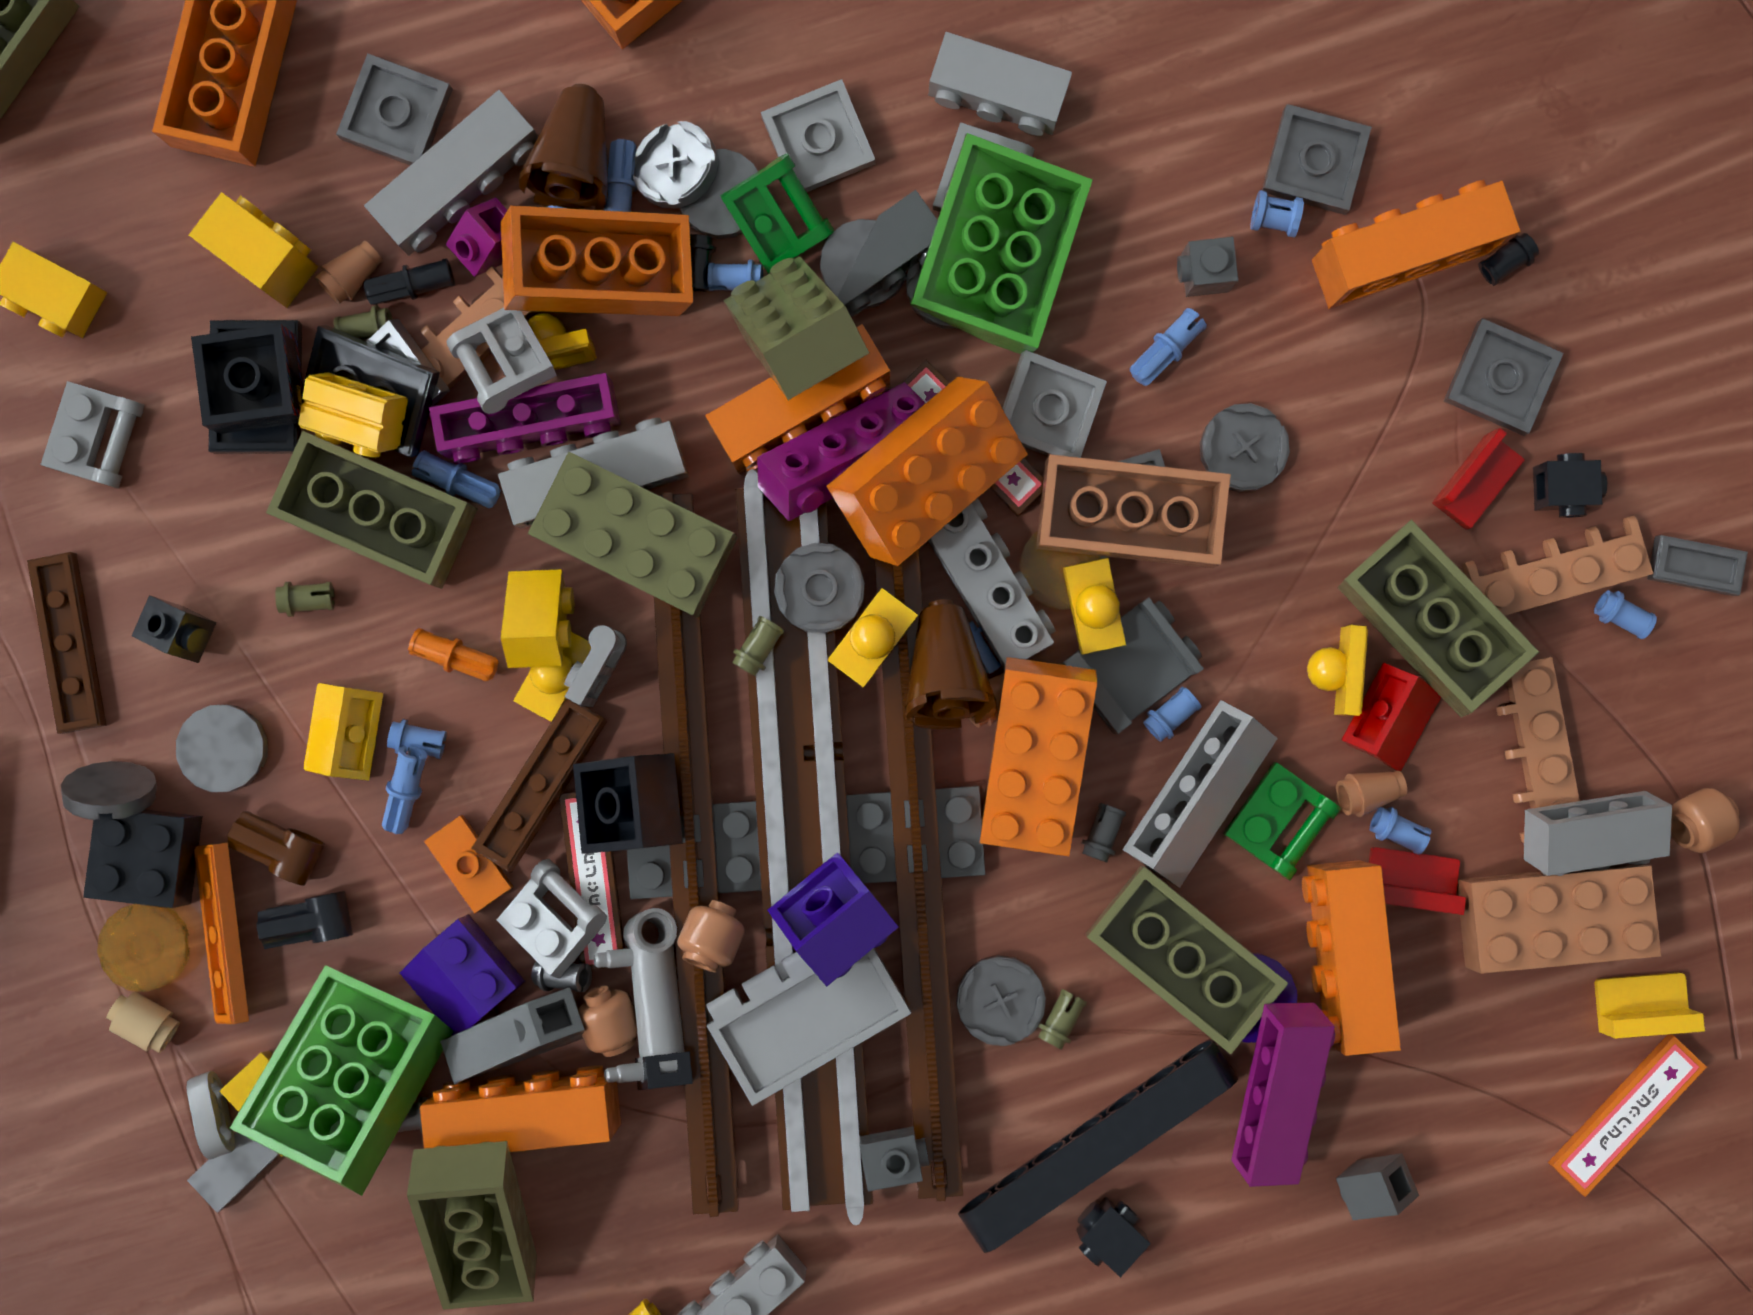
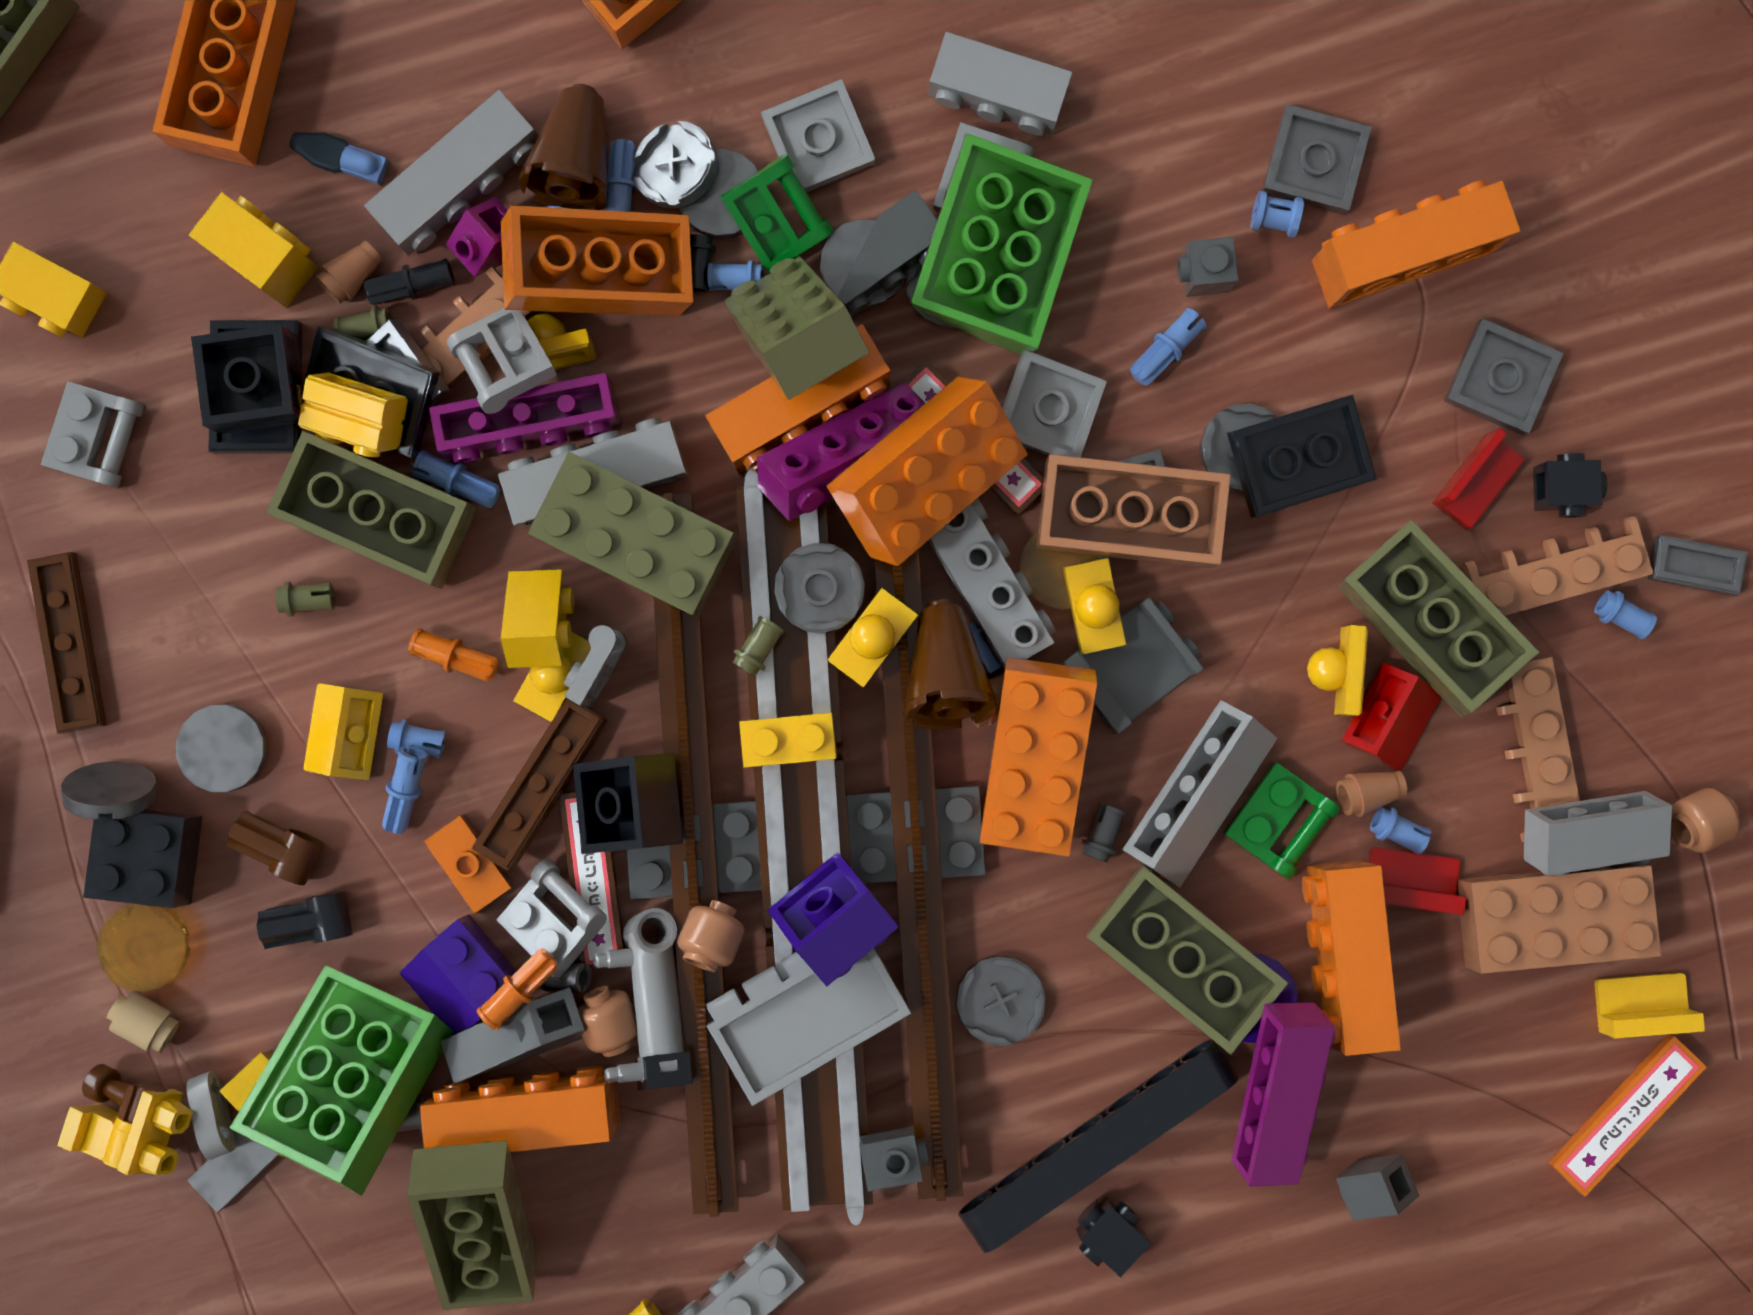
(136, 1134): none -> yellow hips
(173, 629): black brick -> none
(221, 934): orange tile -> none
(338, 156): none -> piece
(394, 110): flat silver tile -> none
(517, 989): none -> orange axle
(788, 740): none -> yellow brick
(1061, 1023): olive pin -> none
(1171, 714): medium blue pin -> none
(1301, 456): none -> black tile
(1518, 252): black pin -> none

